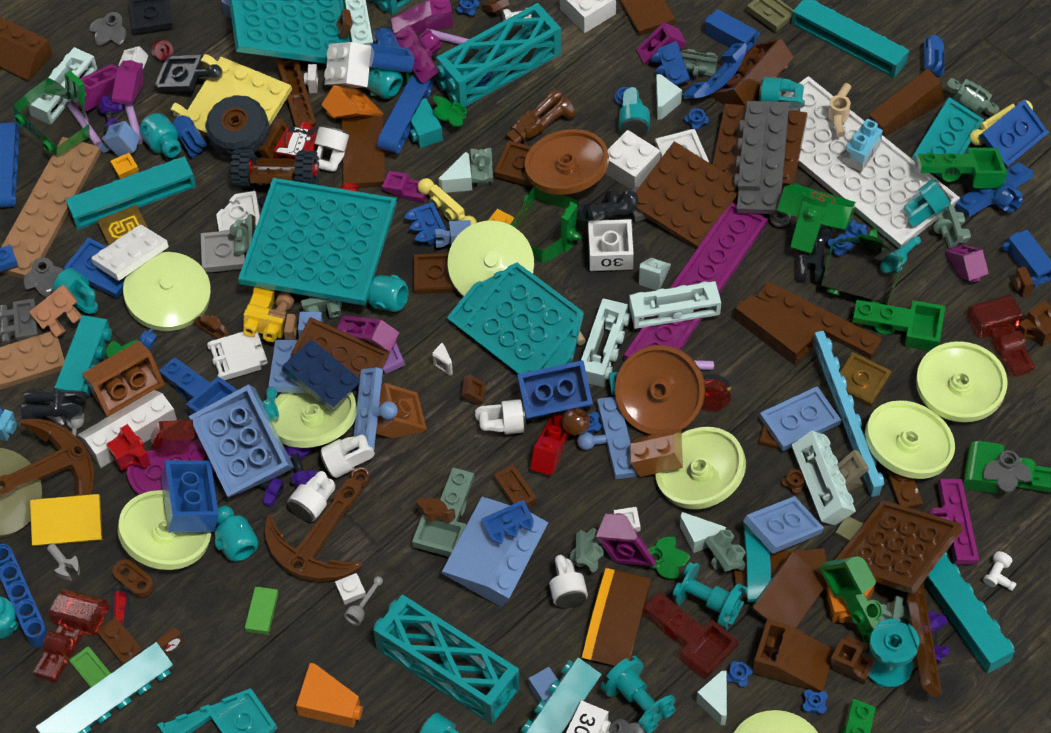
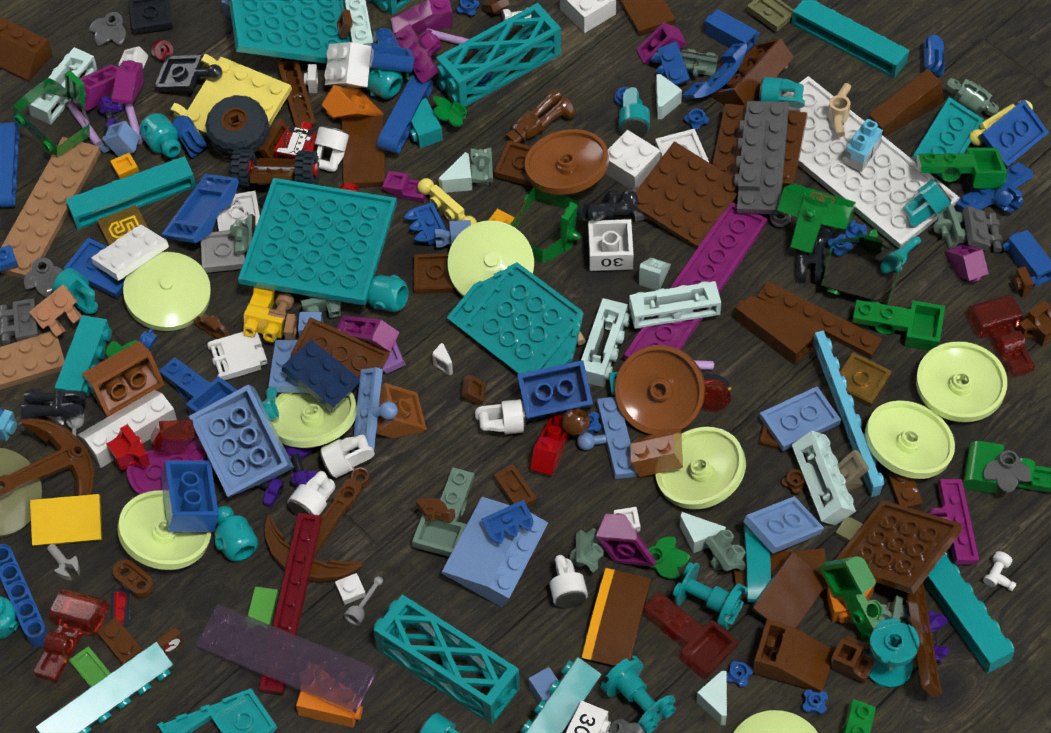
(202, 208): none -> blue slope
(286, 658): none -> clear purple plate
(295, 584): none -> dark red plate
(977, 229): none -> dark grey plate

